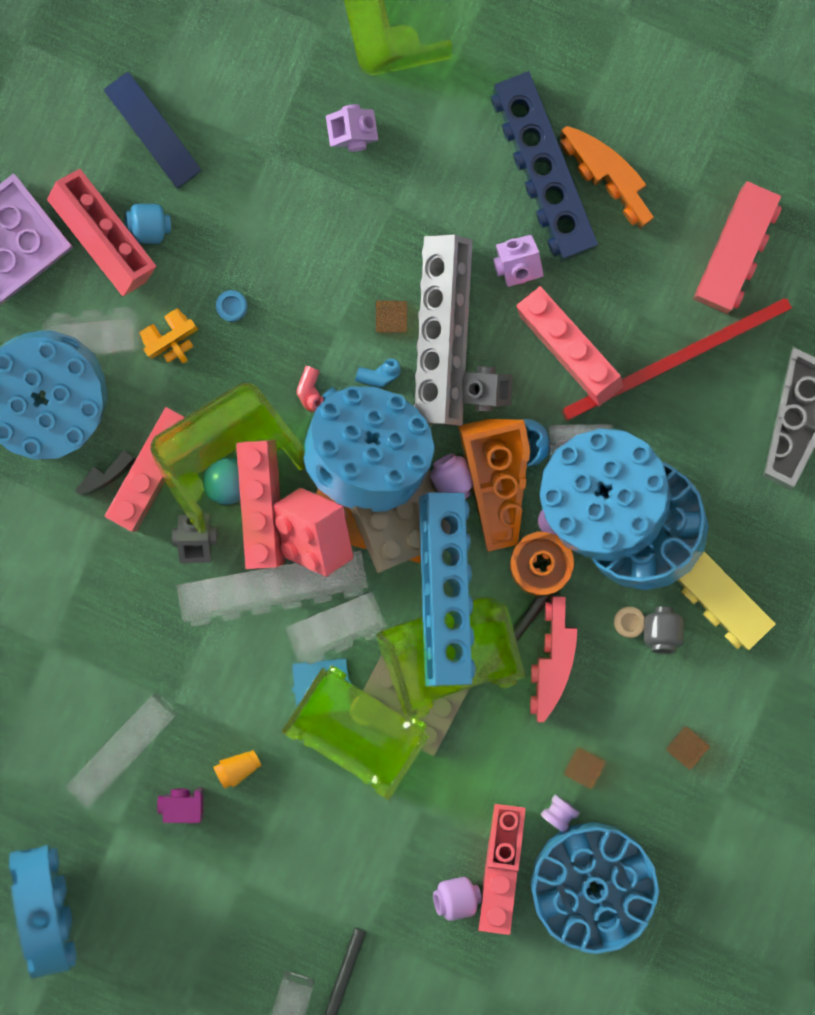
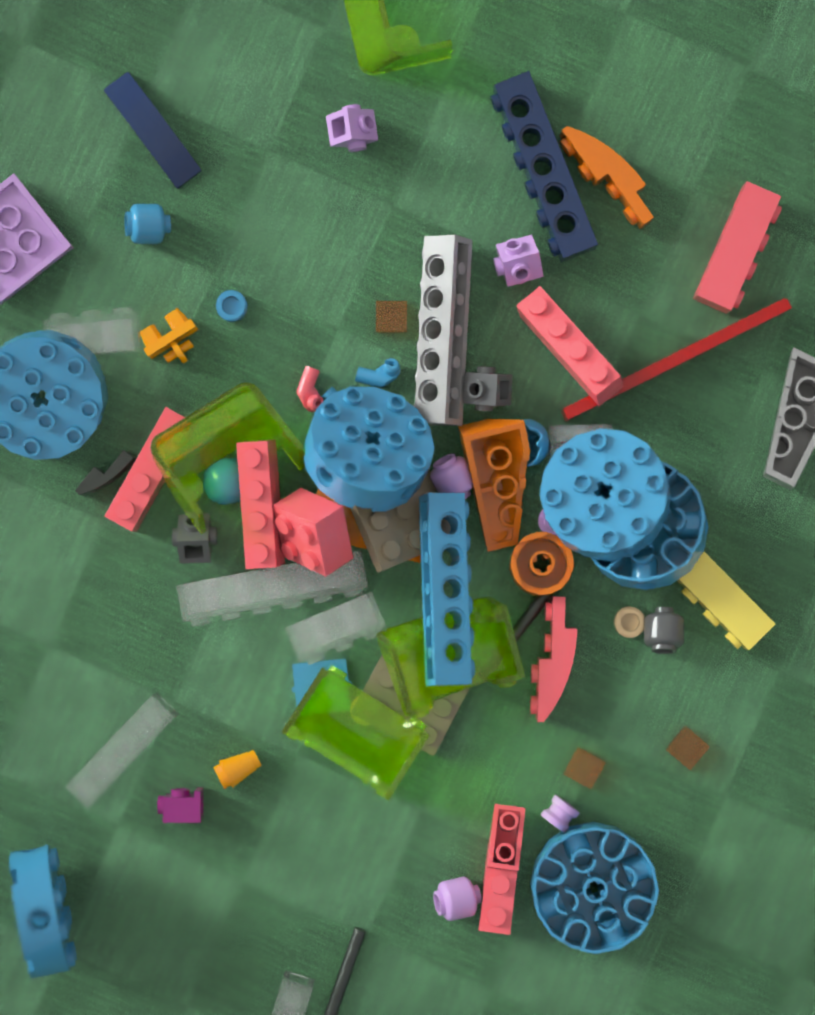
(101, 232): coral brick -> none

